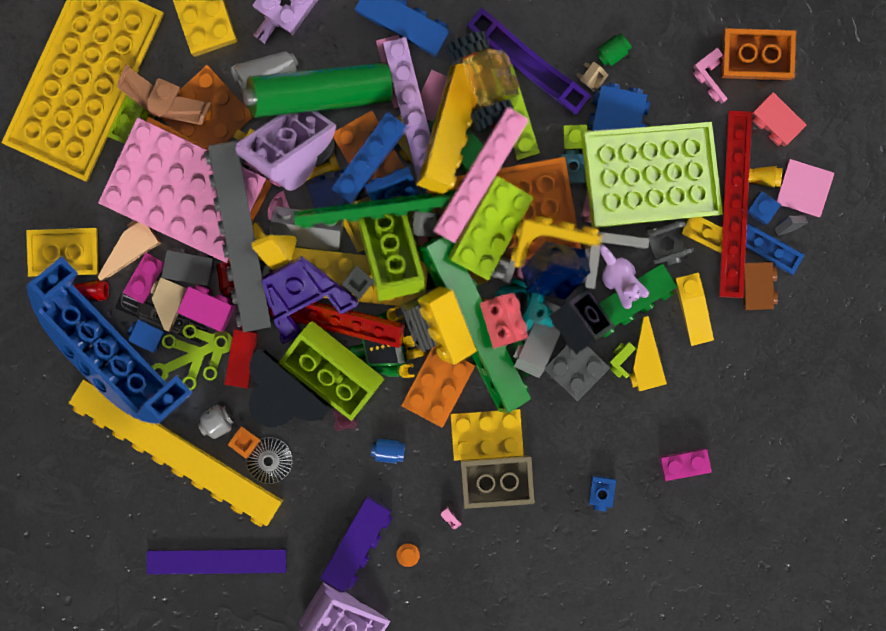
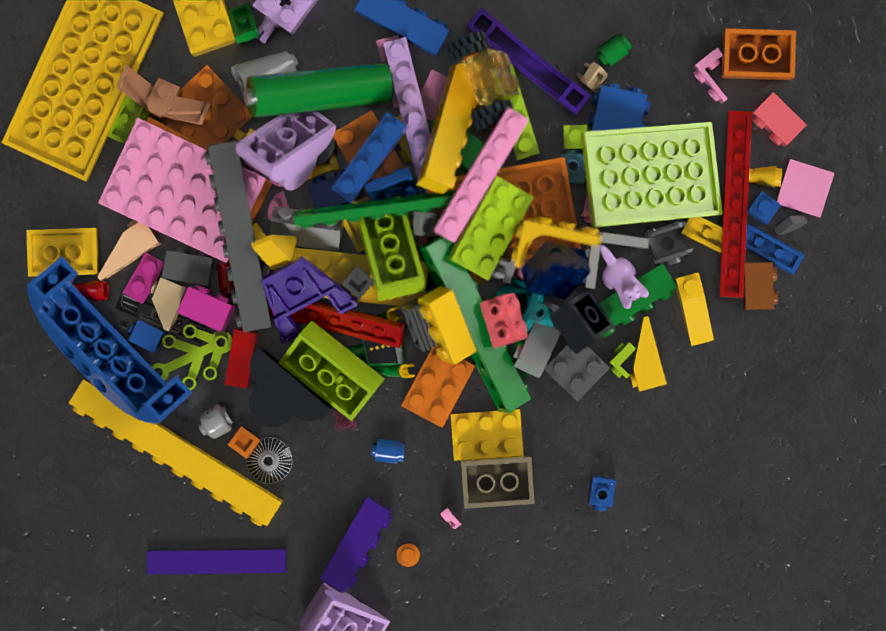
(243, 23): none -> green plate
(412, 353): yellow wheel -> none
(685, 464): dark pink brick -> none

